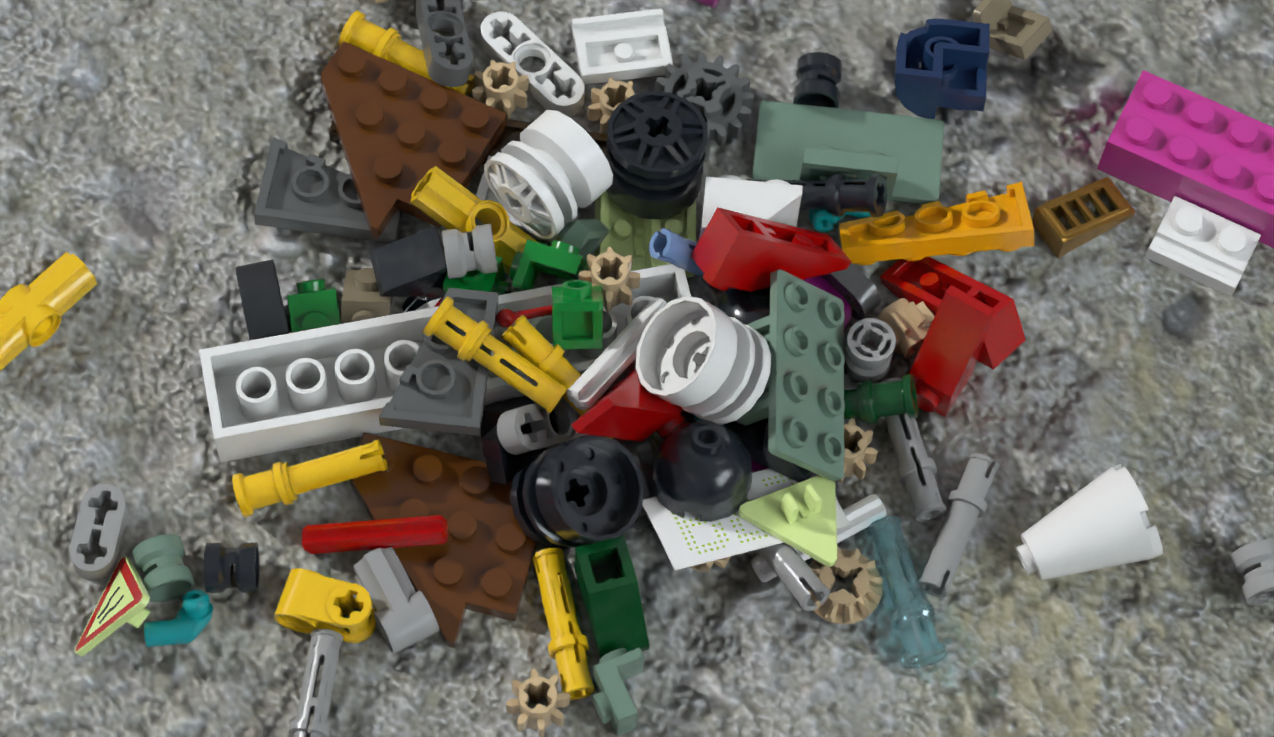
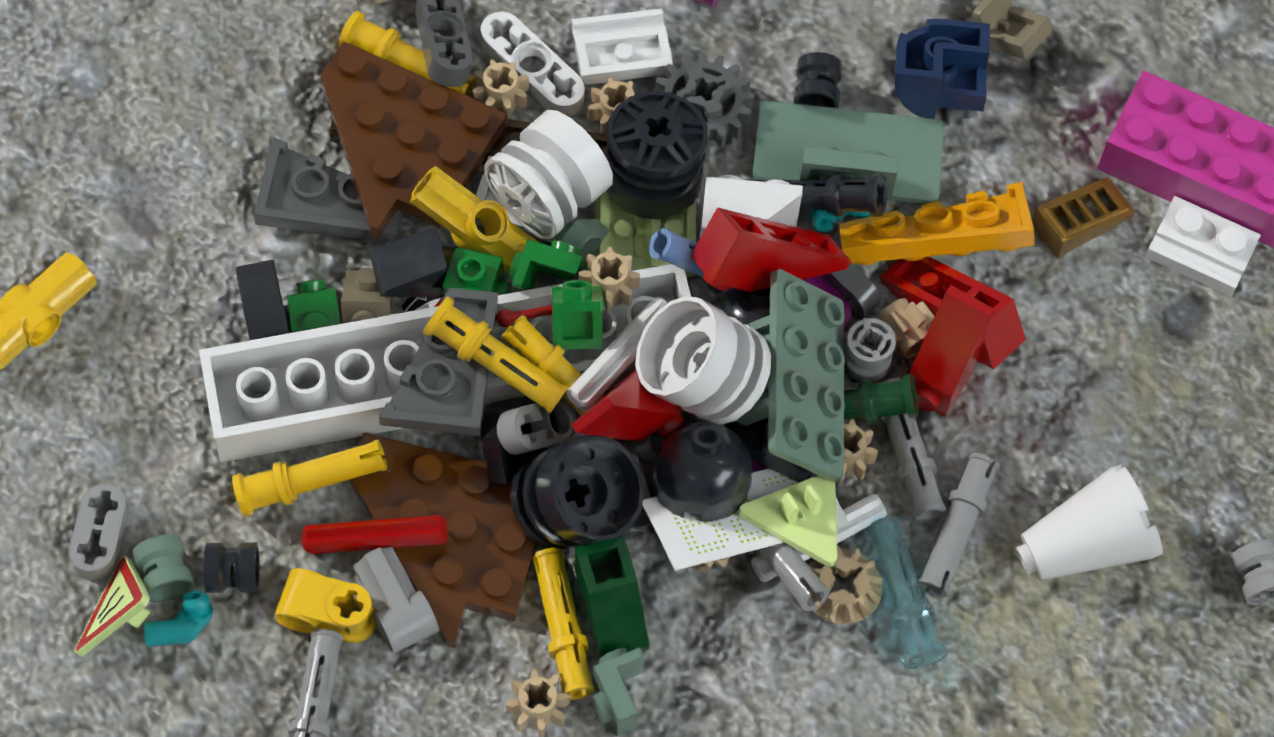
(469, 251): light grey wheel -> none

